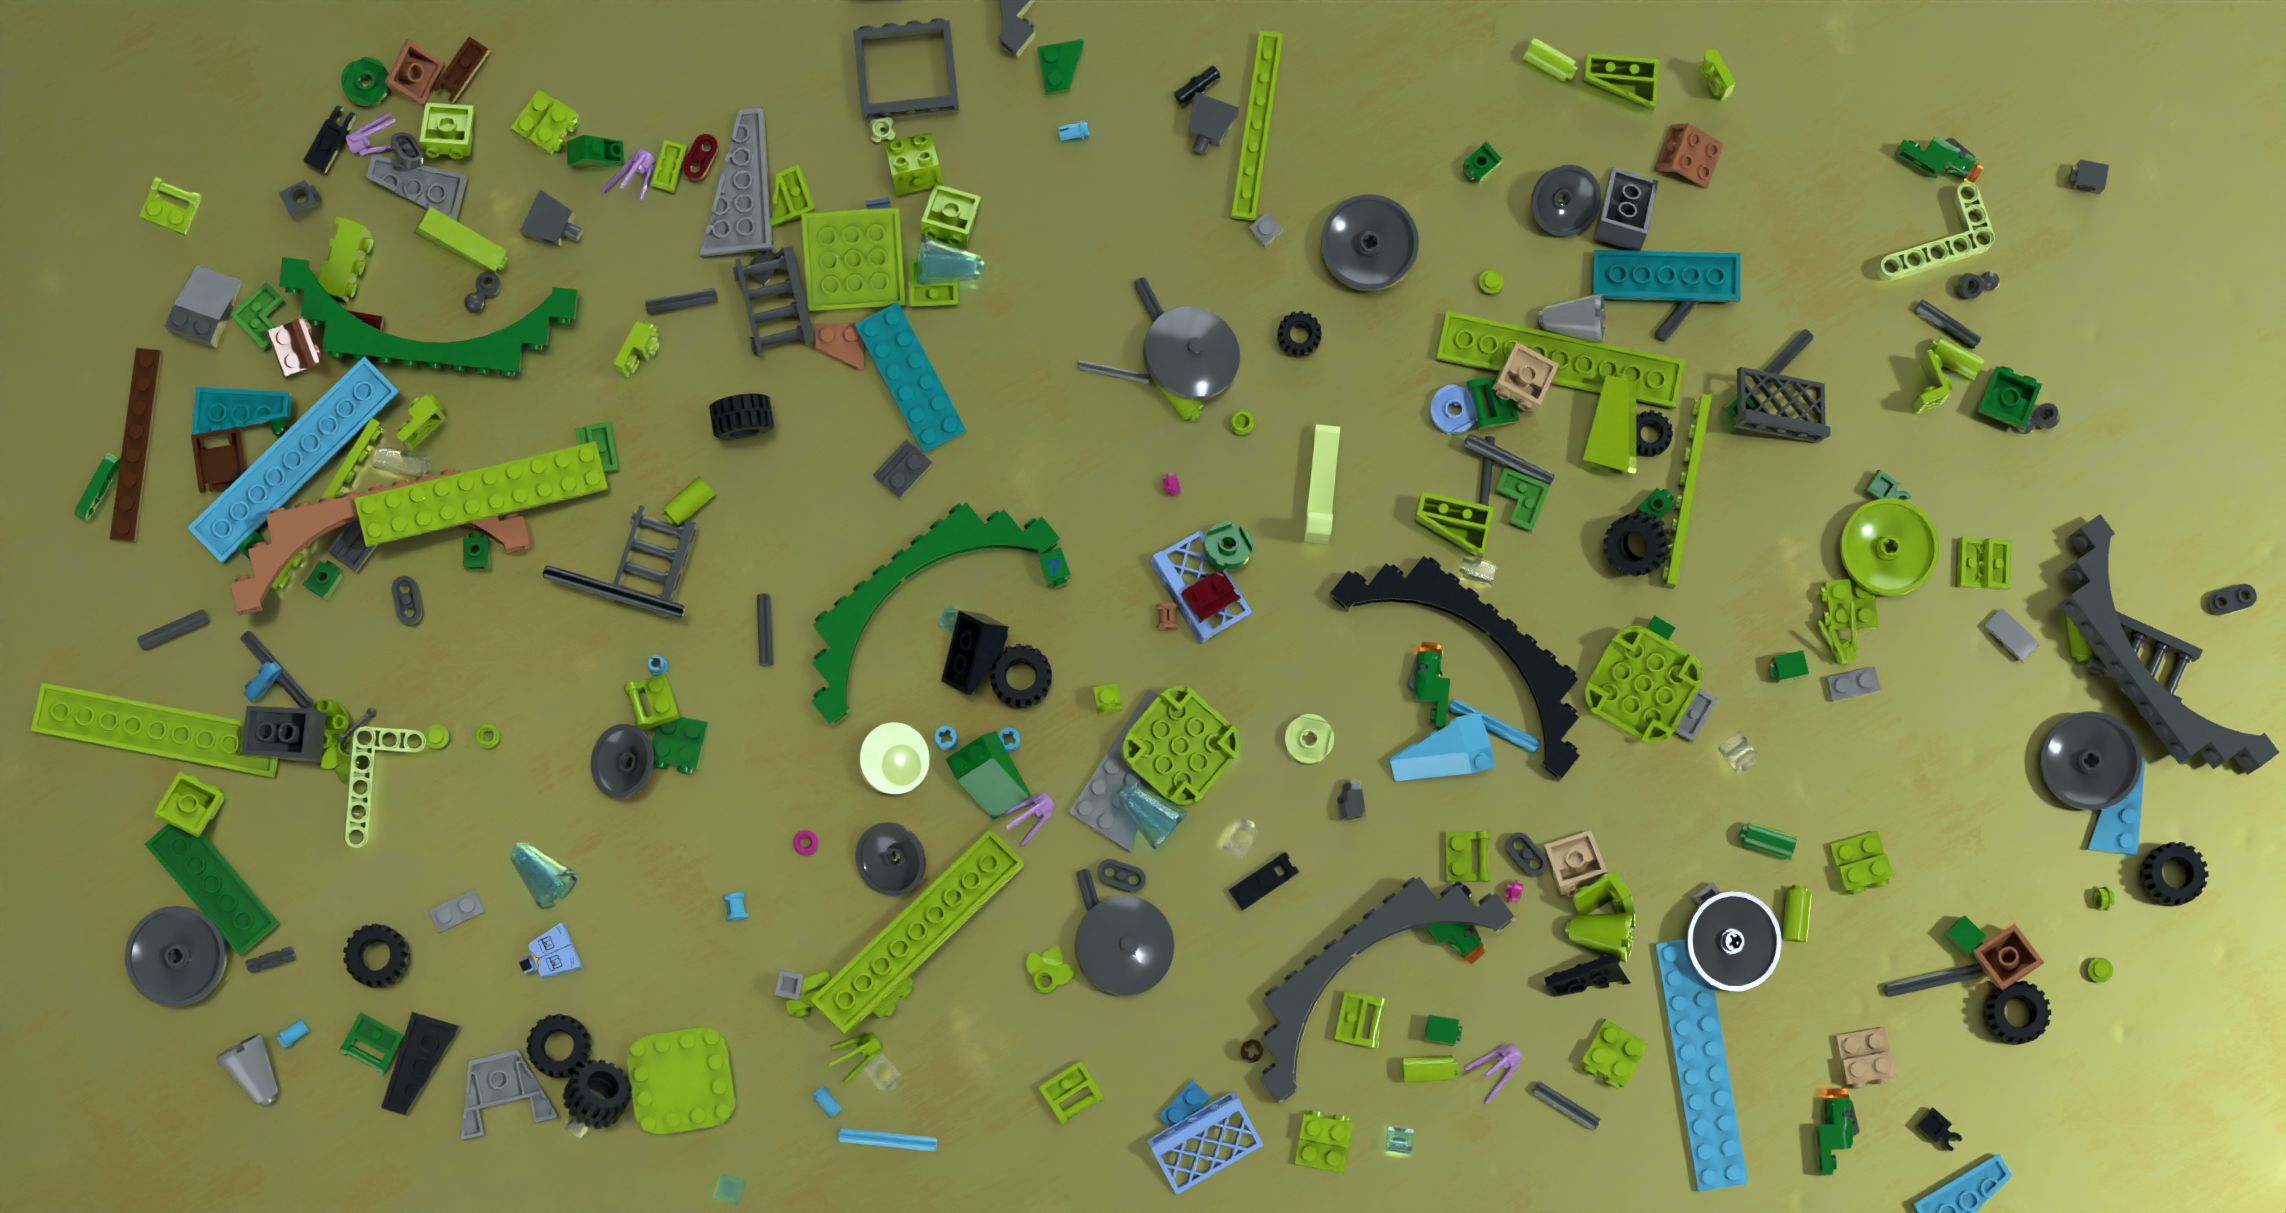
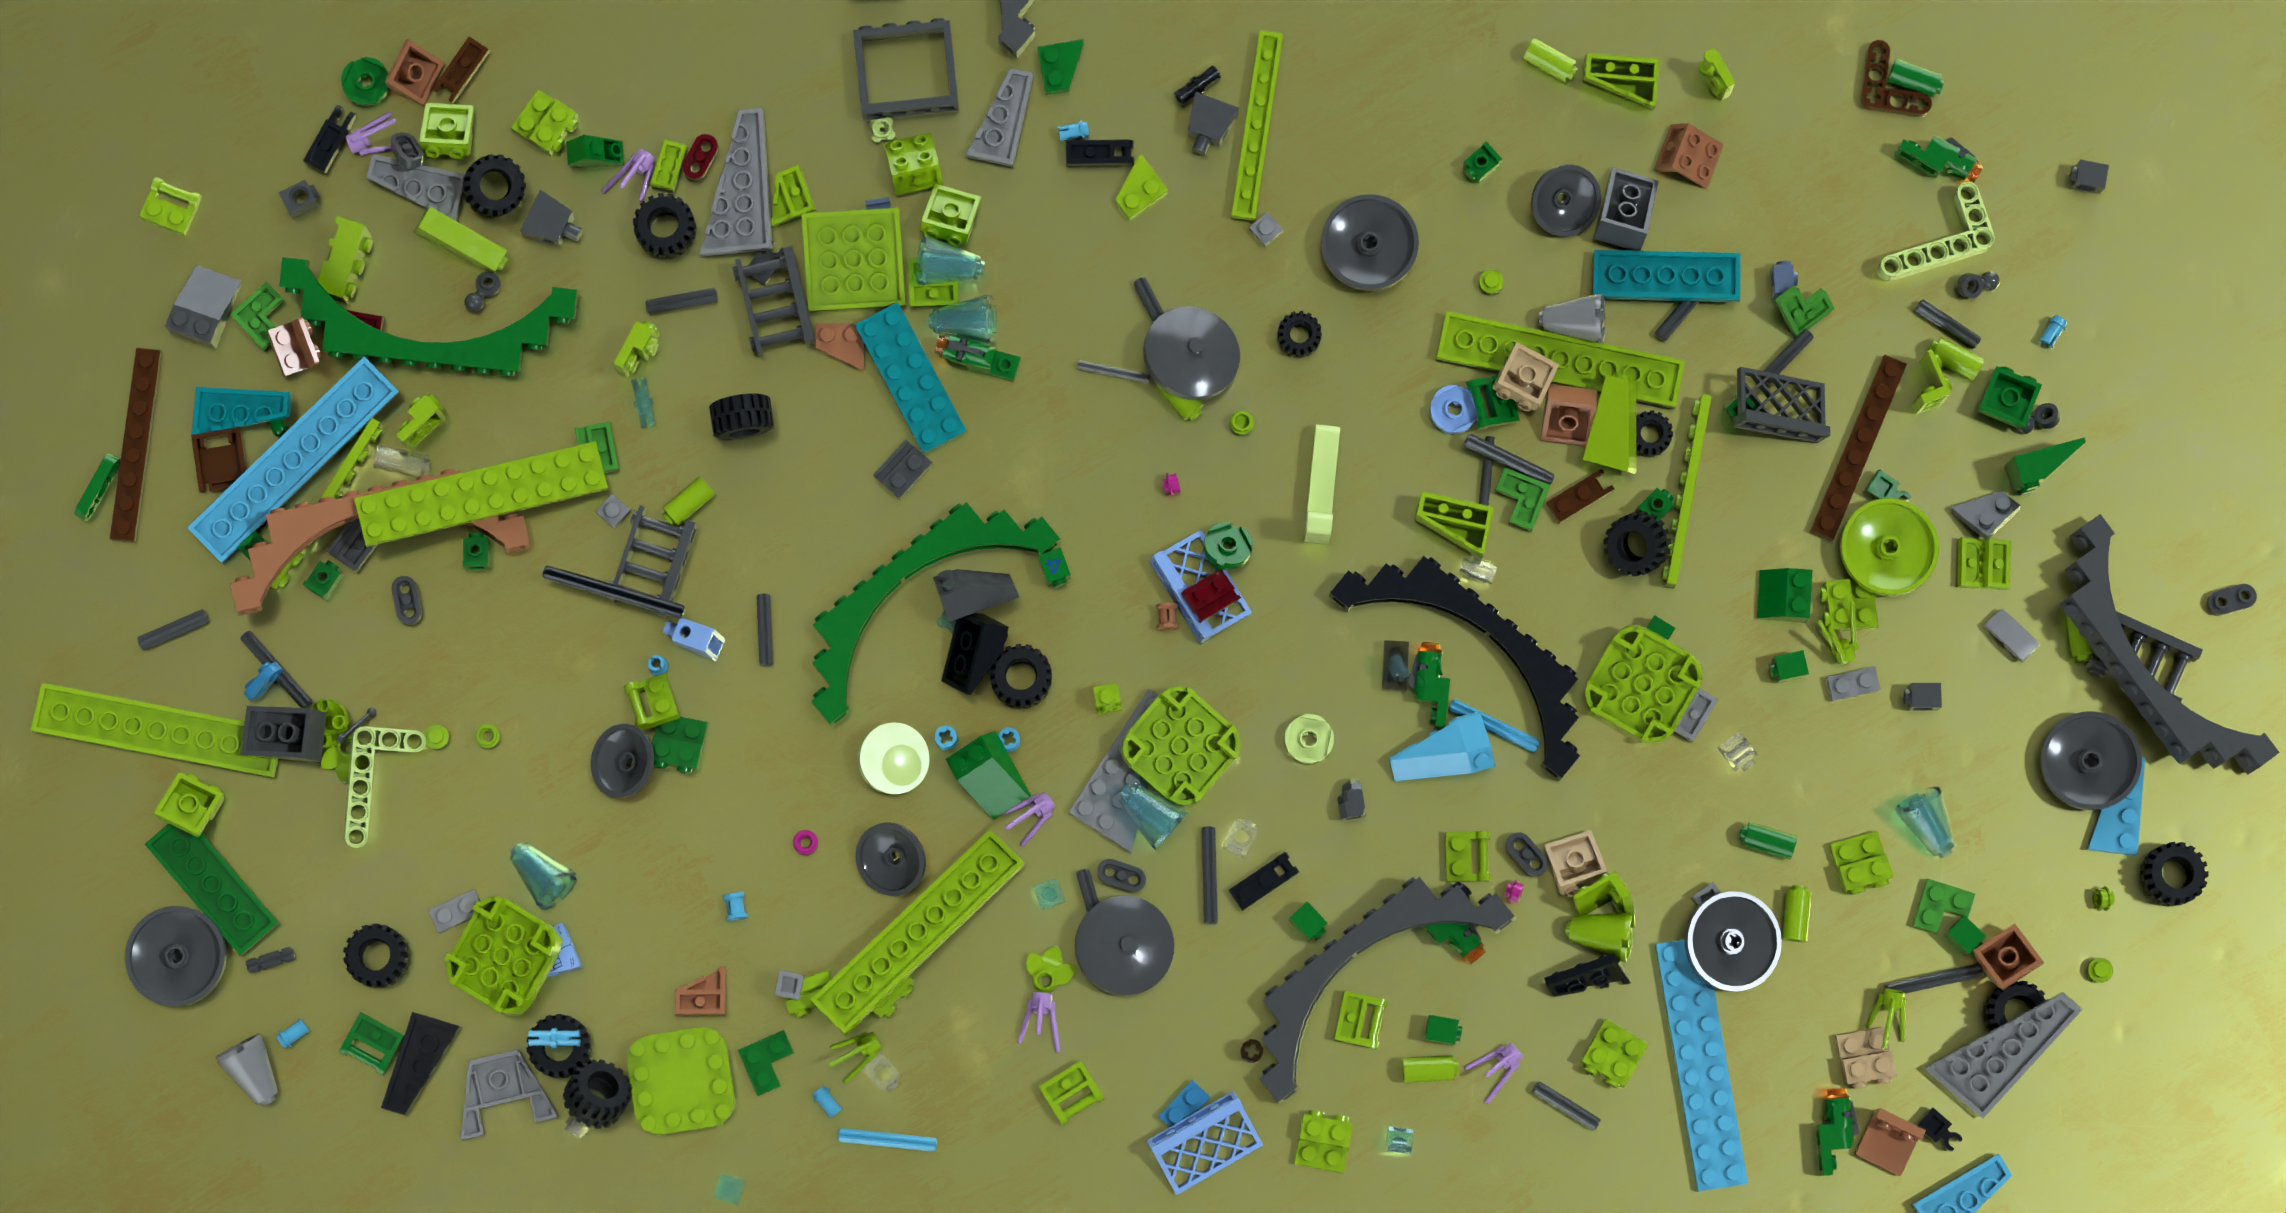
(503, 955): none -> lime plate
(505, 167): none -> black tyre
(554, 1038): none -> medium azure pin
(613, 511): none -> light grey plate
(643, 402): none -> clear light blue pin
(664, 245): none -> black tyre
(695, 637): none -> light blue torso
(703, 997): none -> nougat wing
(758, 1060): none -> green plate
(967, 319): none -> clear light blue cone
(972, 591): none -> dark grey slope
(978, 356): none -> green plate
(1002, 127): none -> light grey wing
(1040, 1005): none -> lavender plant
(1049, 894): none -> clear light blue plate
(1099, 153): none -> black plate
(1140, 189): none -> lime wing
(1209, 875): none -> dark grey axle
(1309, 922): none -> green brick
(1390, 649): none -> clear smoke plate
(1398, 668): none -> clear light blue plate
(1568, 414): none -> nougat slope
(1578, 497): none -> reddish brown hinge
(1782, 278): none -> sand blue brick
(1784, 594): none -> green slope
(1802, 313): none -> bright green plate
(1858, 447): none -> reddish brown plate
(1884, 94): none -> reddish brown beam
(1889, 1141): none -> nougat bracket
(1893, 1001): none -> lime plant
(1915, 78): none -> green brick
(1923, 696): none -> dark grey brick
(1928, 820): none -> clear light blue cone
(1939, 898): none -> bright green plate
(1987, 513): none -> dark grey wing
(1996, 1061): none -> light grey wing
(2031, 468): none -> green slope
(2053, 330): none -> medium azure pin

